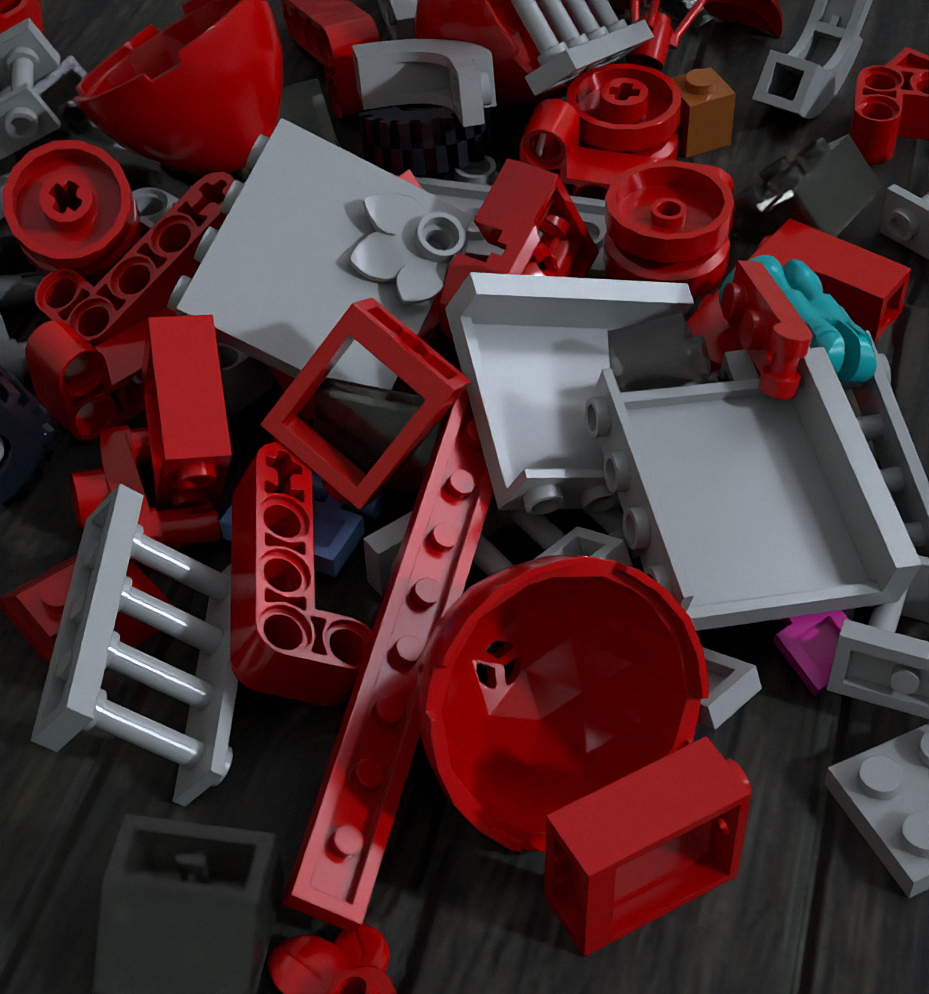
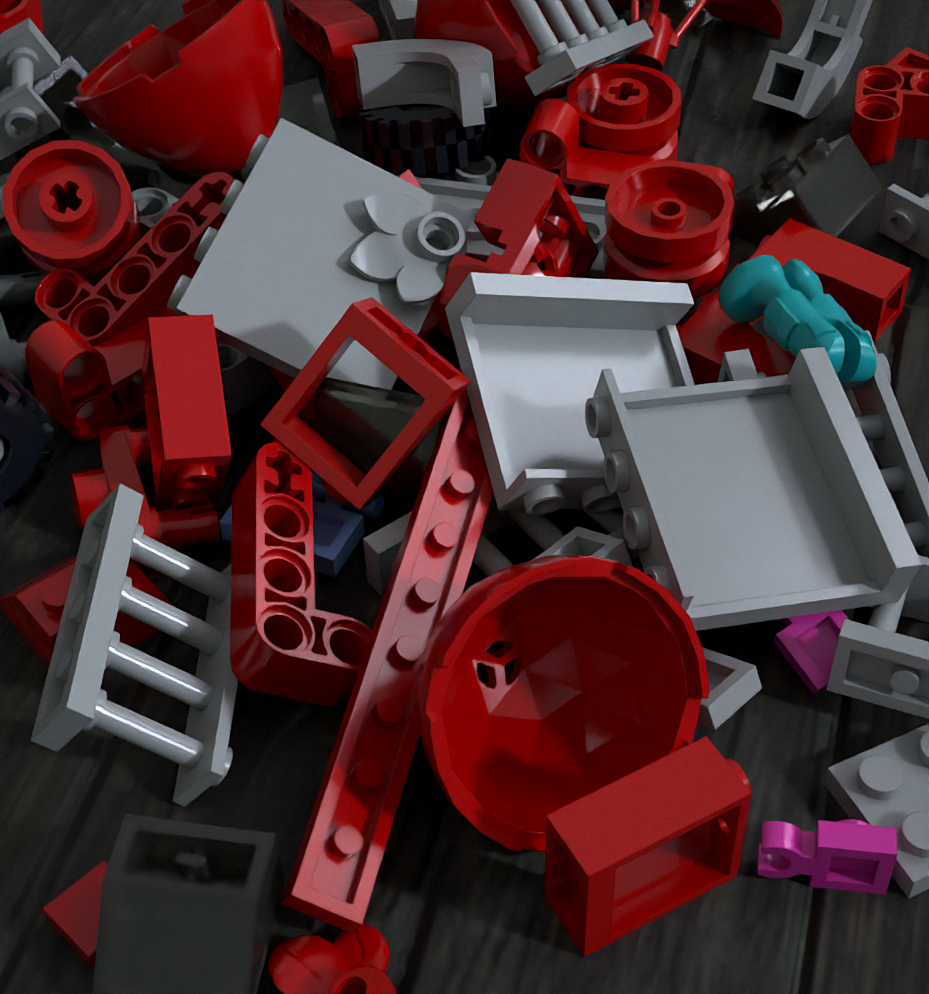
(77, 913): none -> red tile
(659, 356): clear smoke slope -> none
(705, 112): dark orange brick -> none
(766, 328): red plate -> none
(836, 856): none -> dark pink plate

